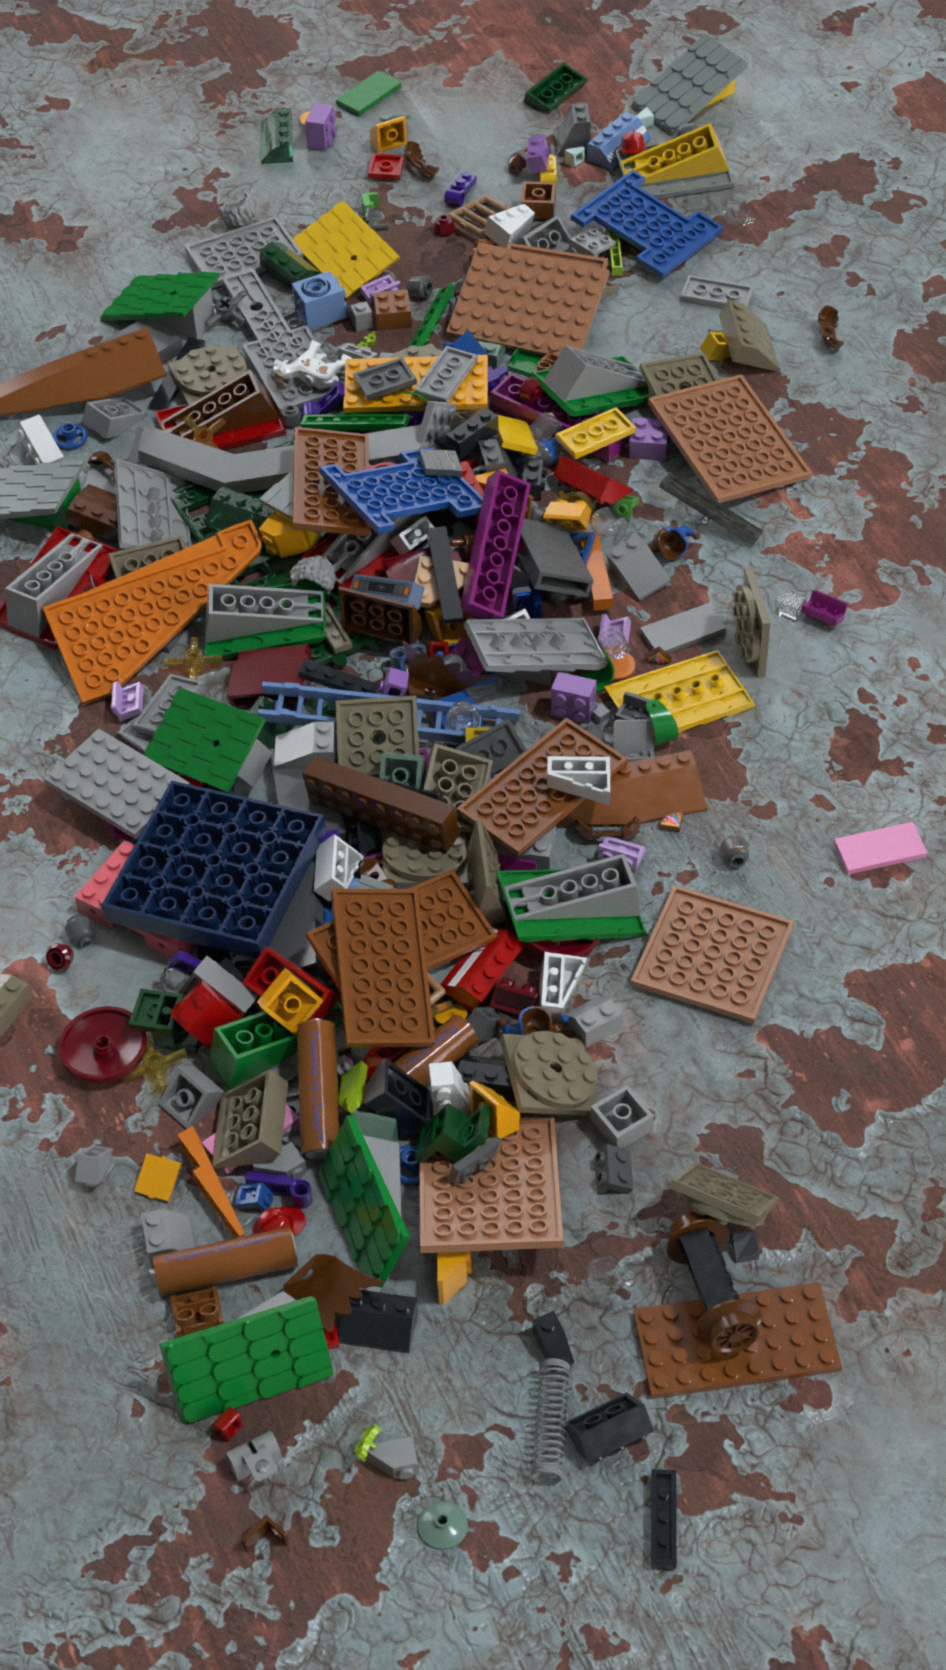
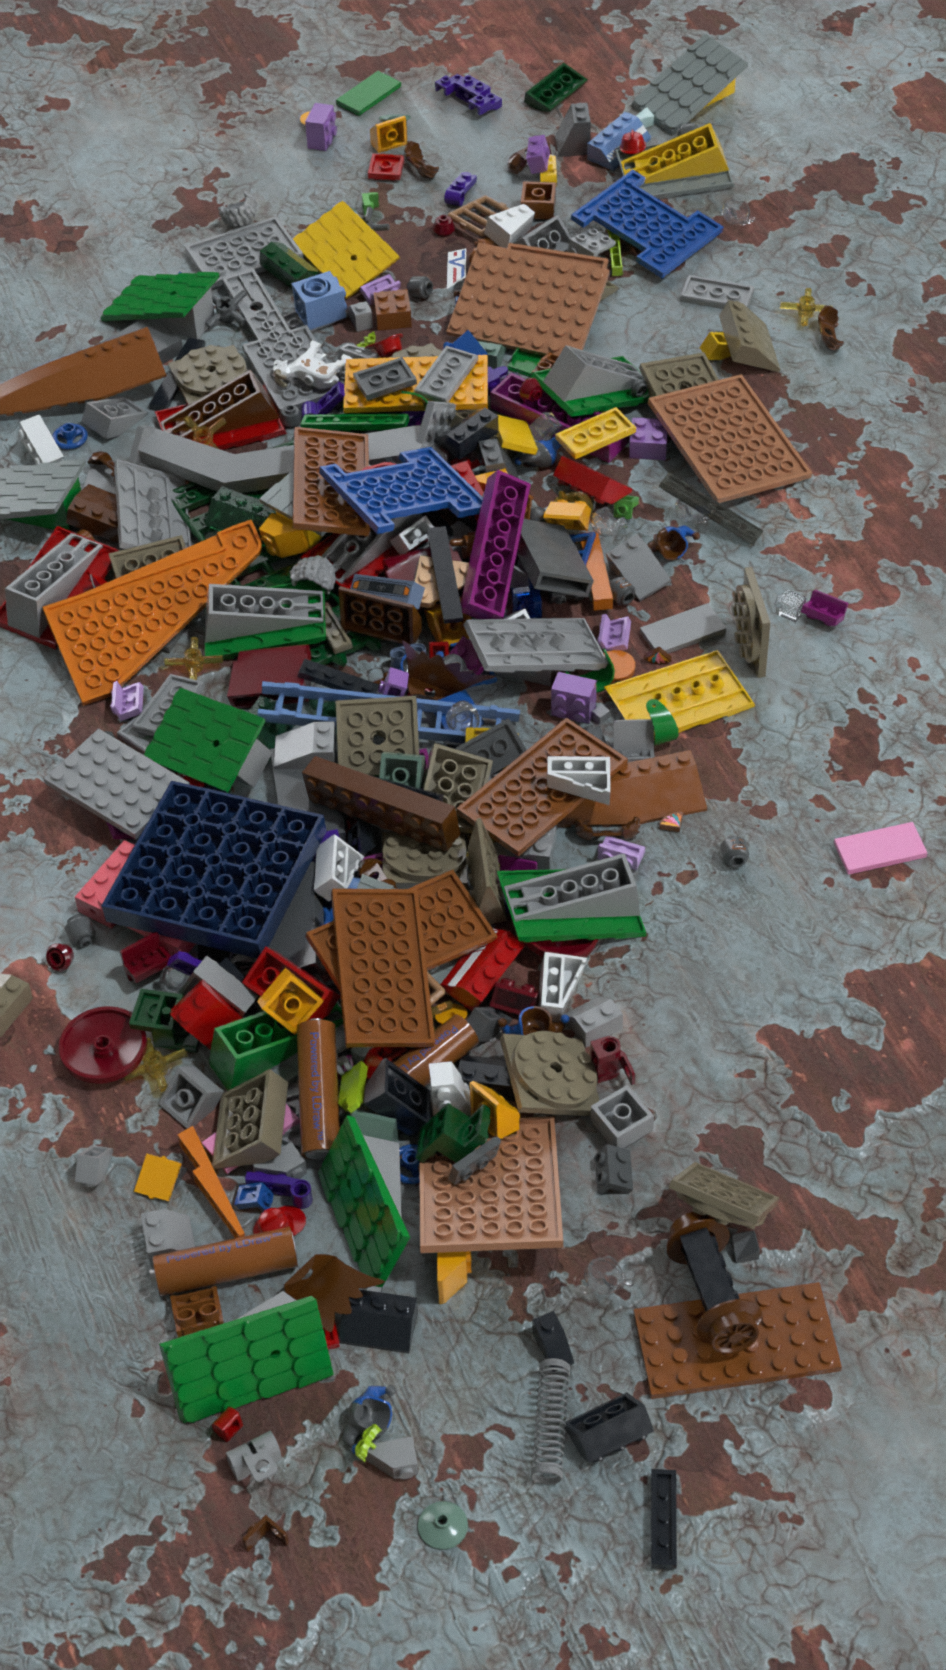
(144, 958): none -> dark red bracket
(277, 137): clear green slope -> none
(366, 1411): none -> dark grey piece
(388, 346): none -> red piece
(432, 316): green plate -> none
(440, 462): tile -> none
(456, 267): none -> white sticker
(471, 91): none -> dark purple bracket
(534, 474): black brick -> none
(574, 156): light aqua slope -> none
(609, 1059): none -> dark red piece
(614, 643): clear brick -> none
(622, 591): none -> dark grey head
(633, 708): dark grey bracket -> none
(639, 387): none -> dark grey plate
(713, 954): nougat plate -> none
(805, 306): none -> clear yellow bar

